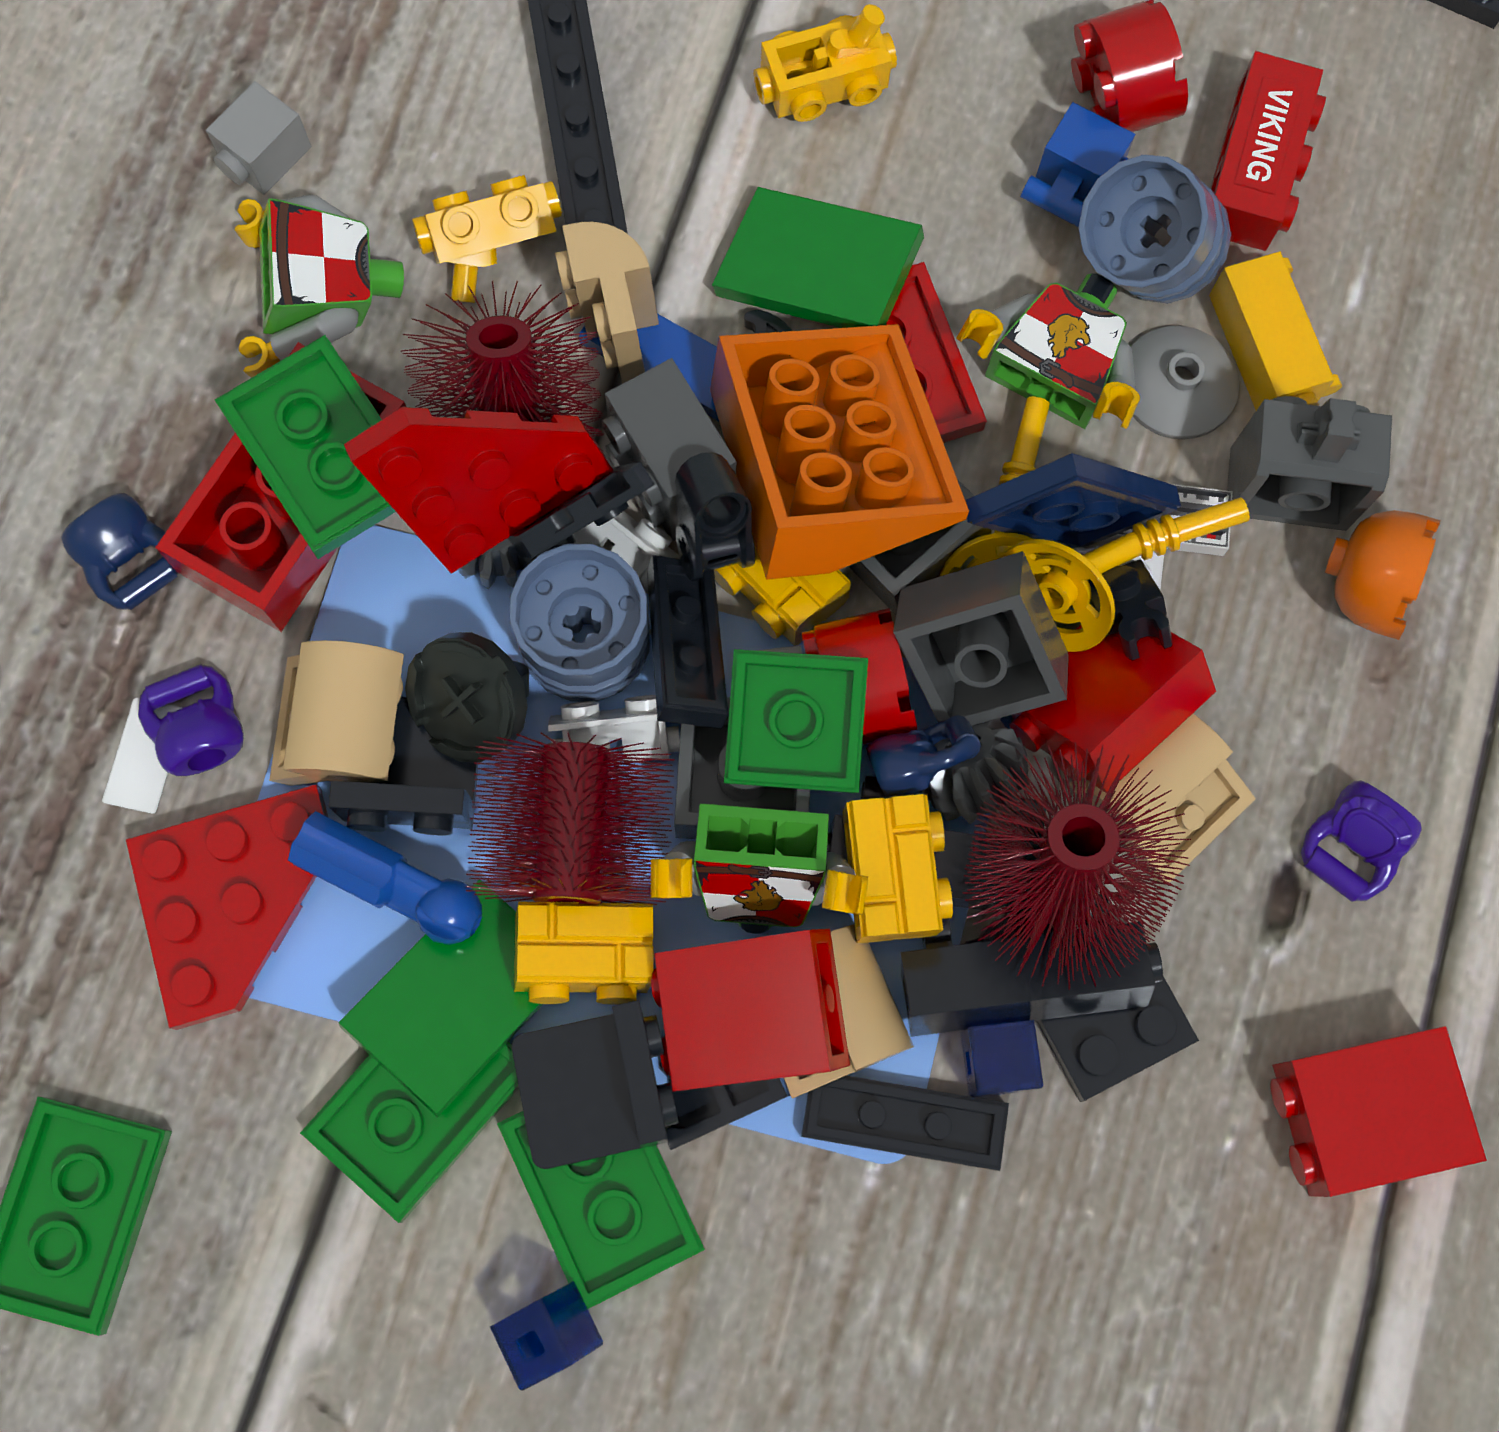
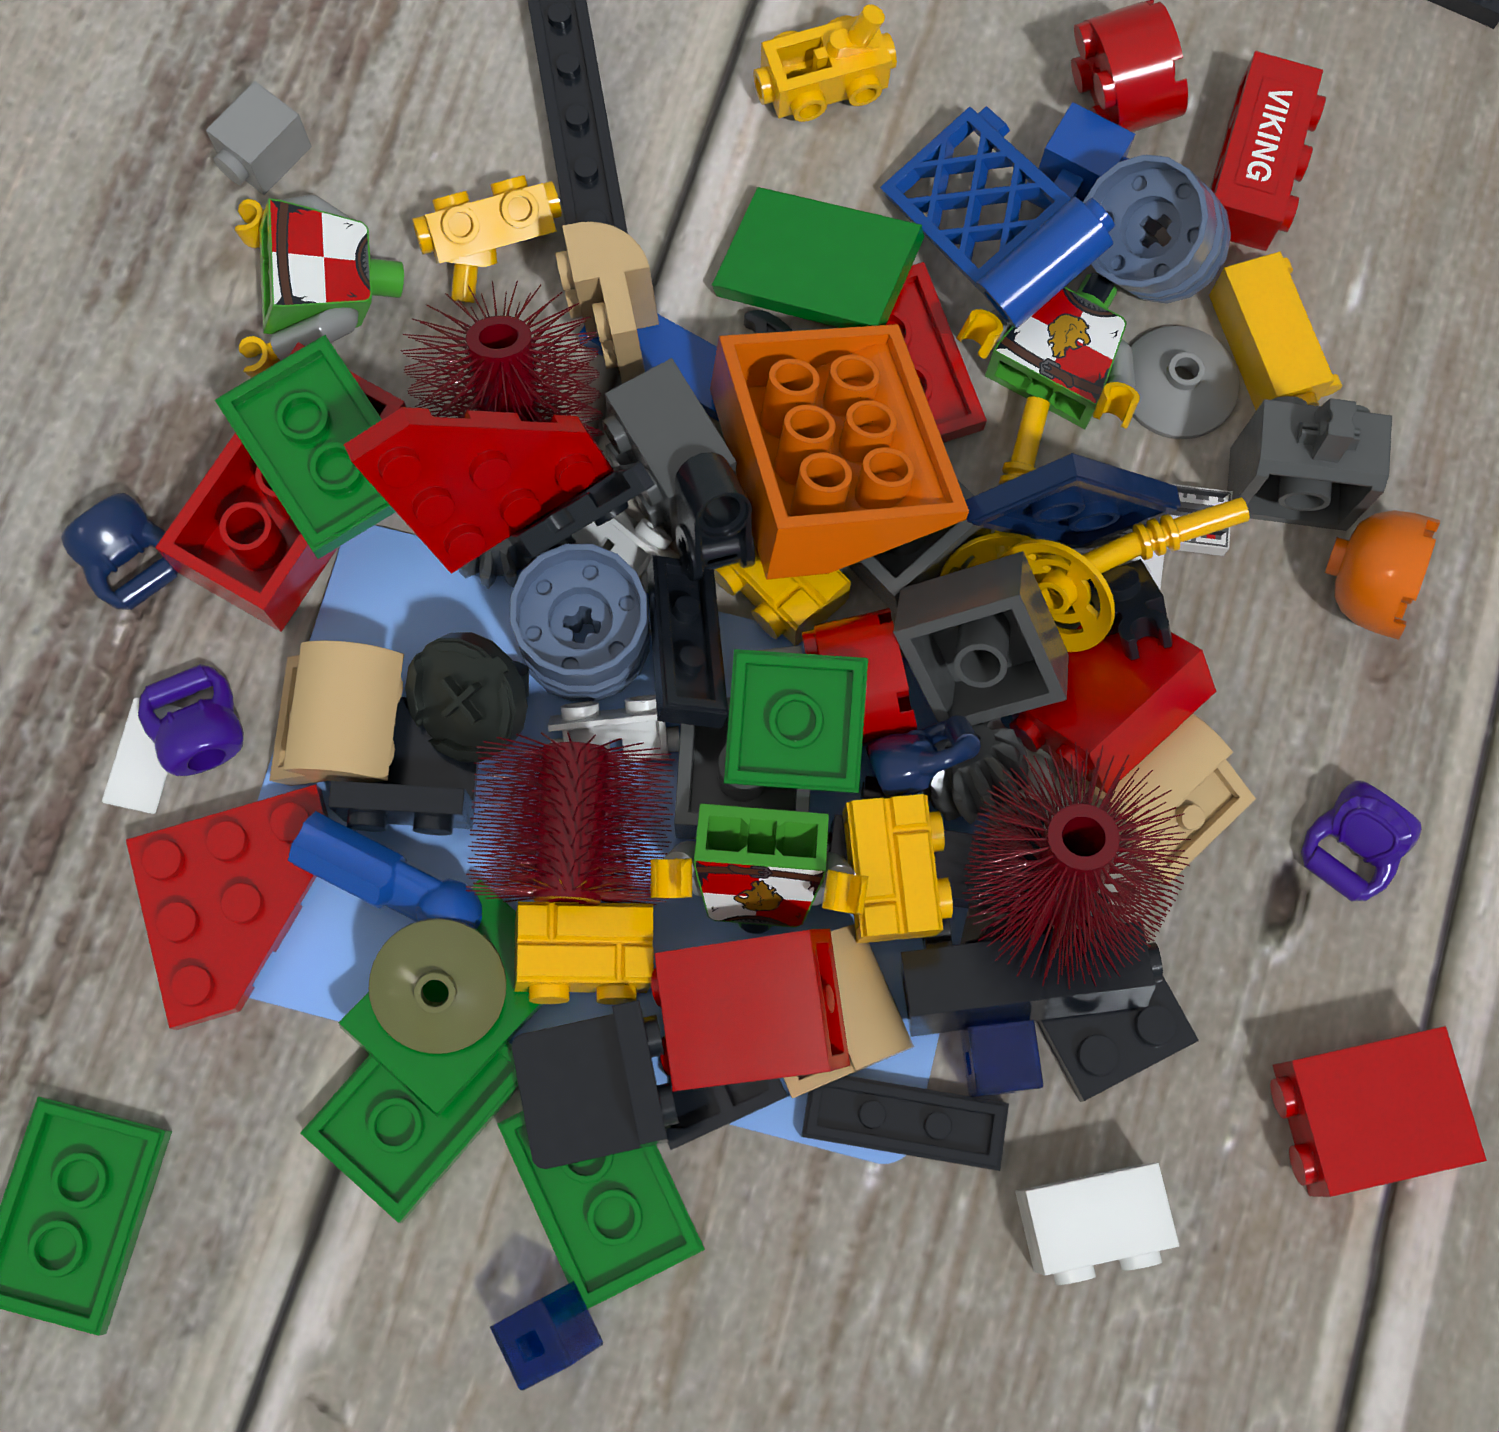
(442, 952): none -> olive dish
(1034, 254): none -> blue piece
(1097, 1221): none -> white brick

